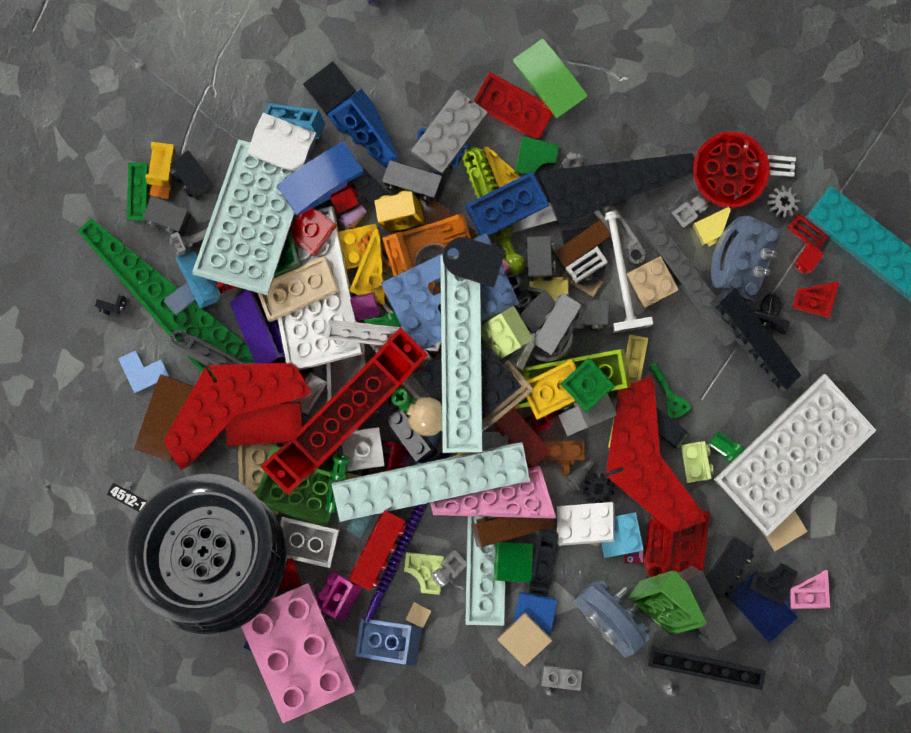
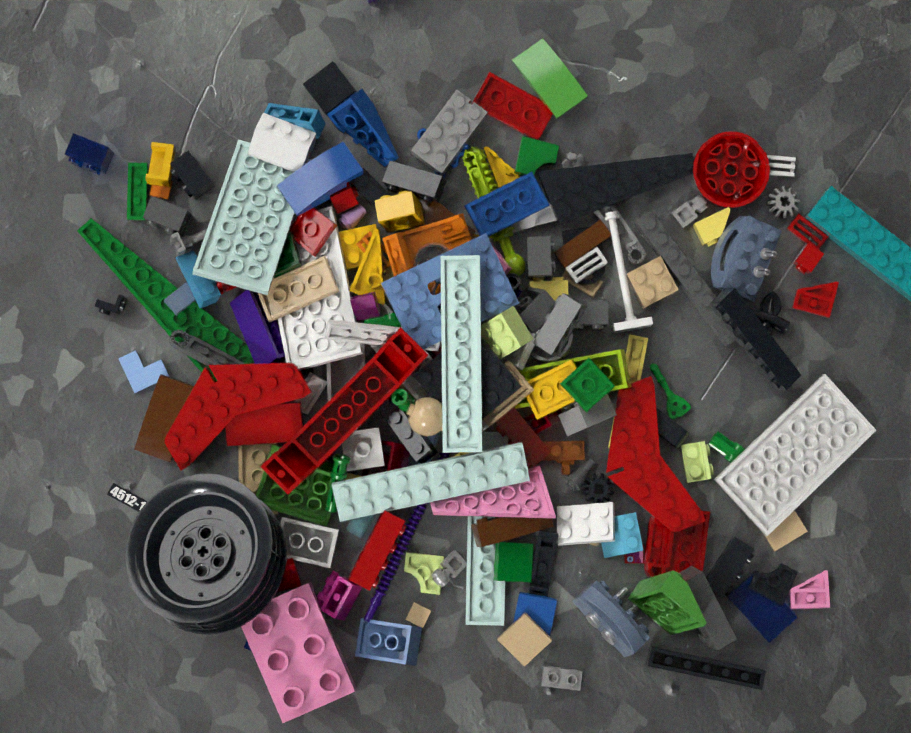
(89, 153): none -> clear blue brick
(475, 261): black tile -> none

